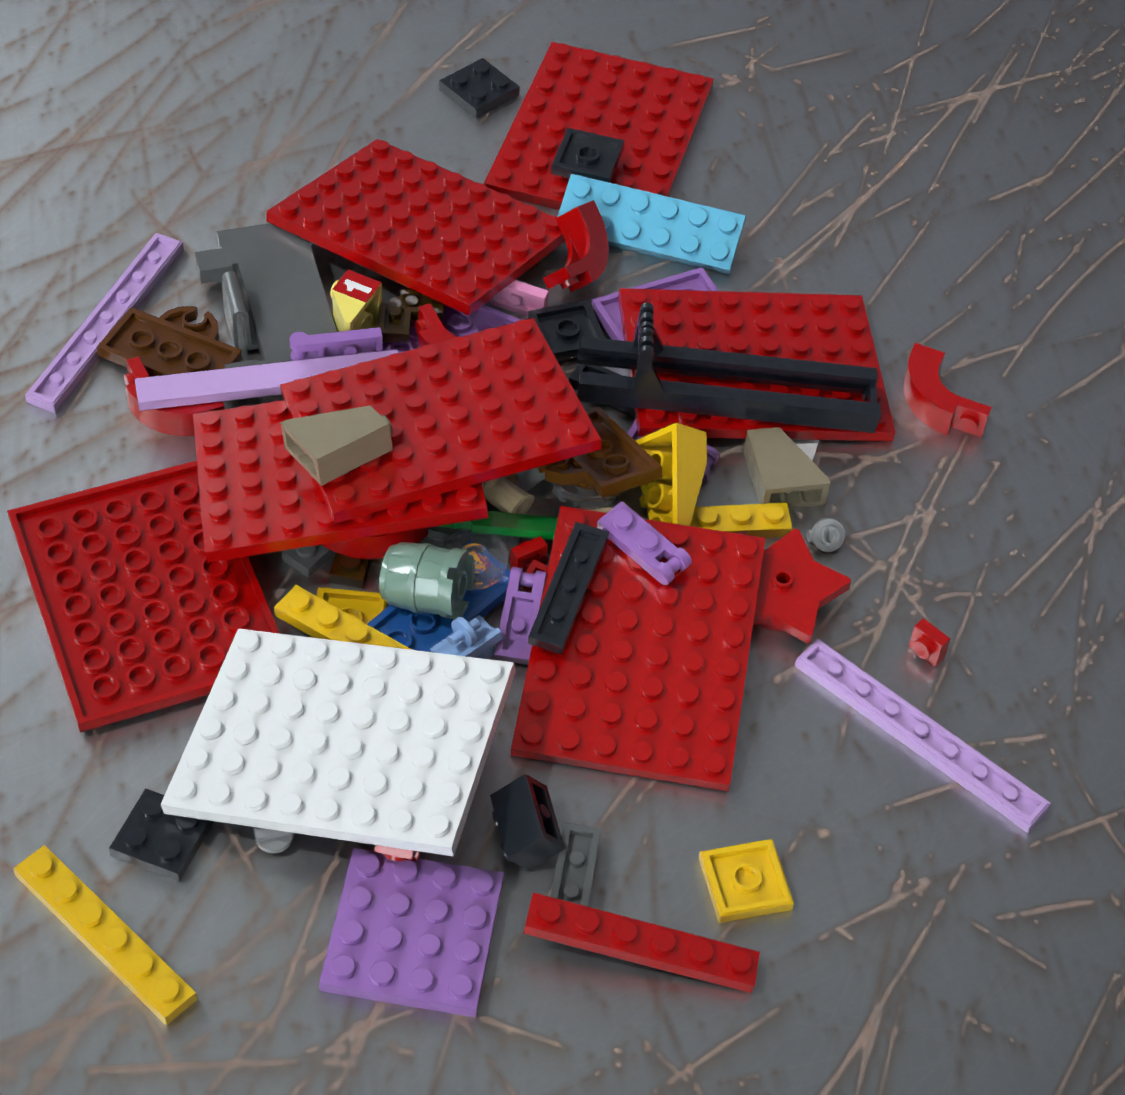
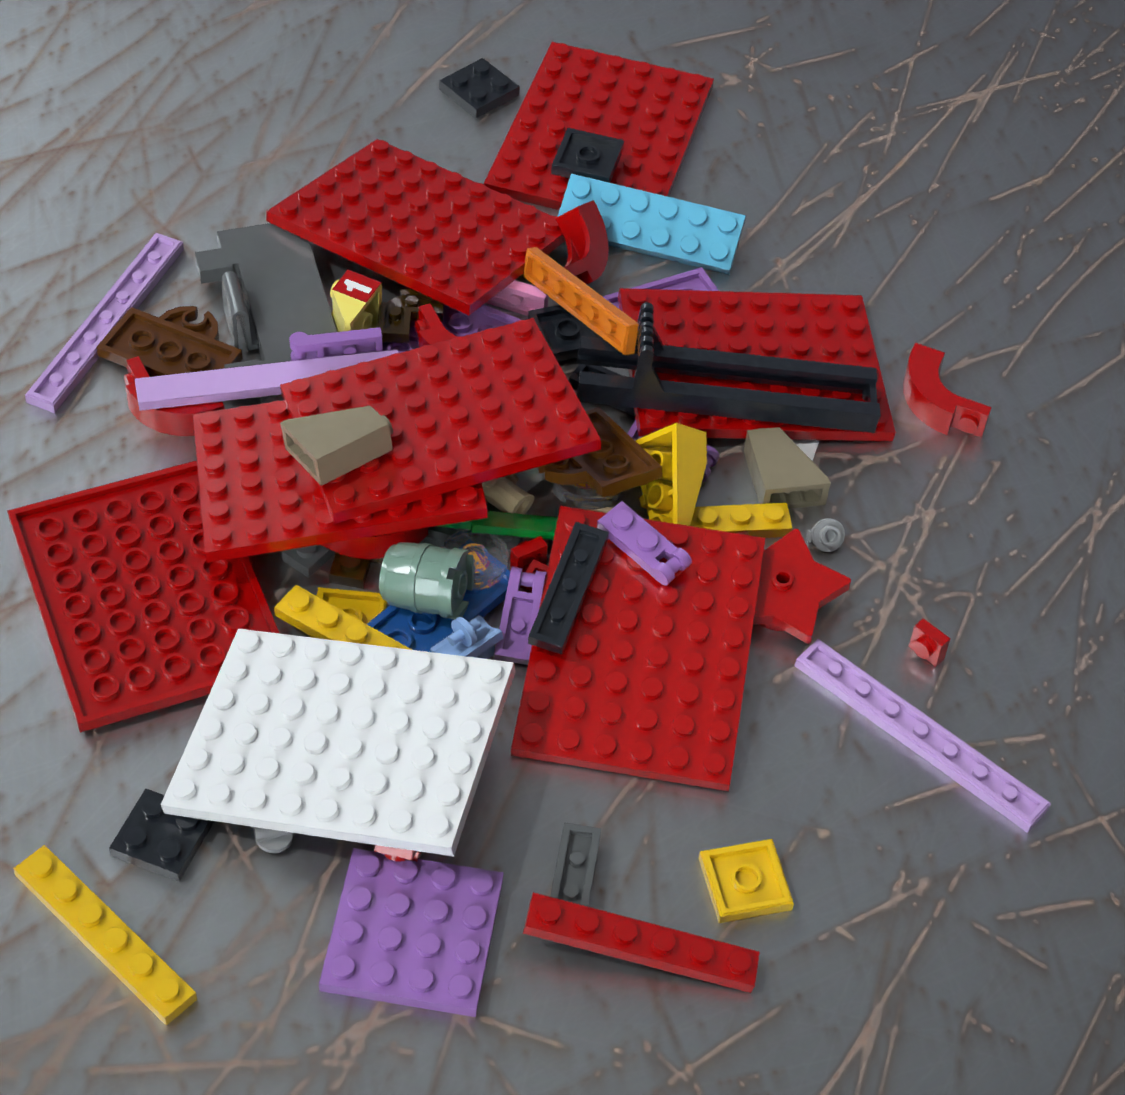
(526, 822): black brick -> none
(581, 301): none -> orange tile

